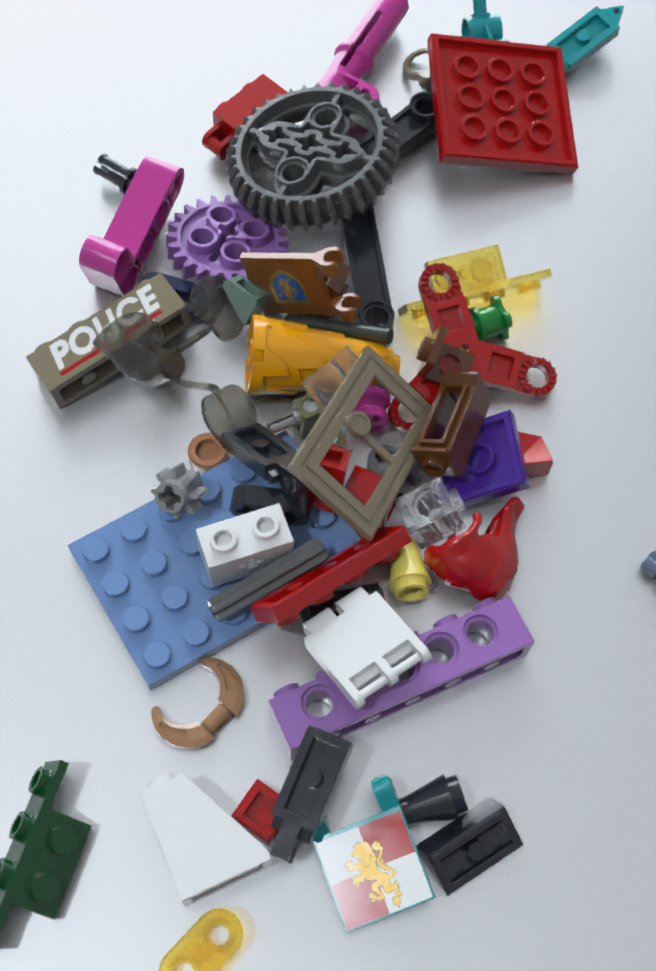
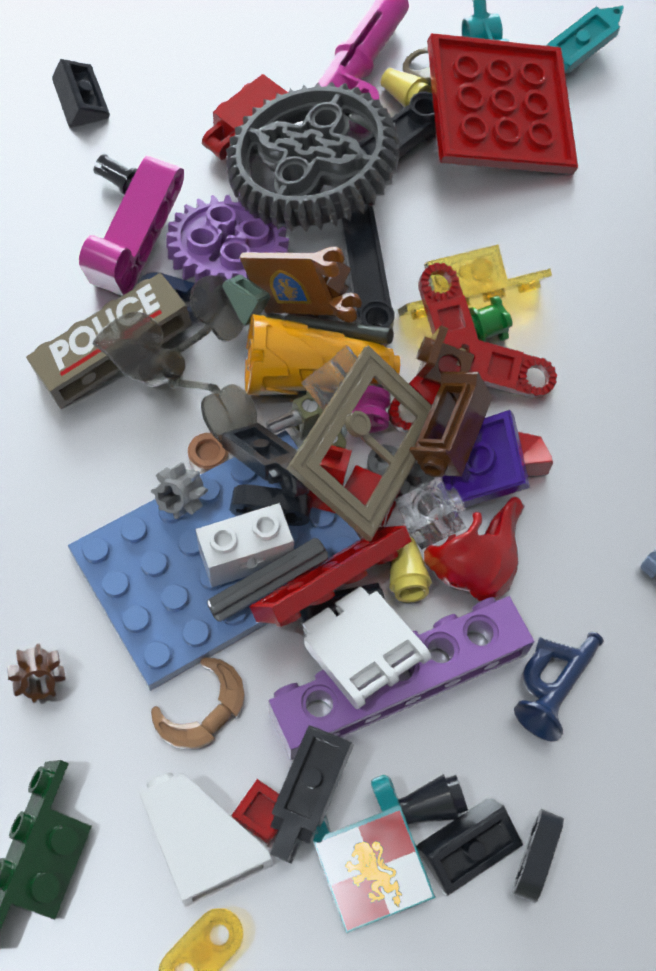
(36, 673): none -> reddish brown gear
(79, 93): none -> black slope
(403, 85): none -> light yellow cone
(538, 856): none -> black beam
(541, 716): none -> dark blue piece

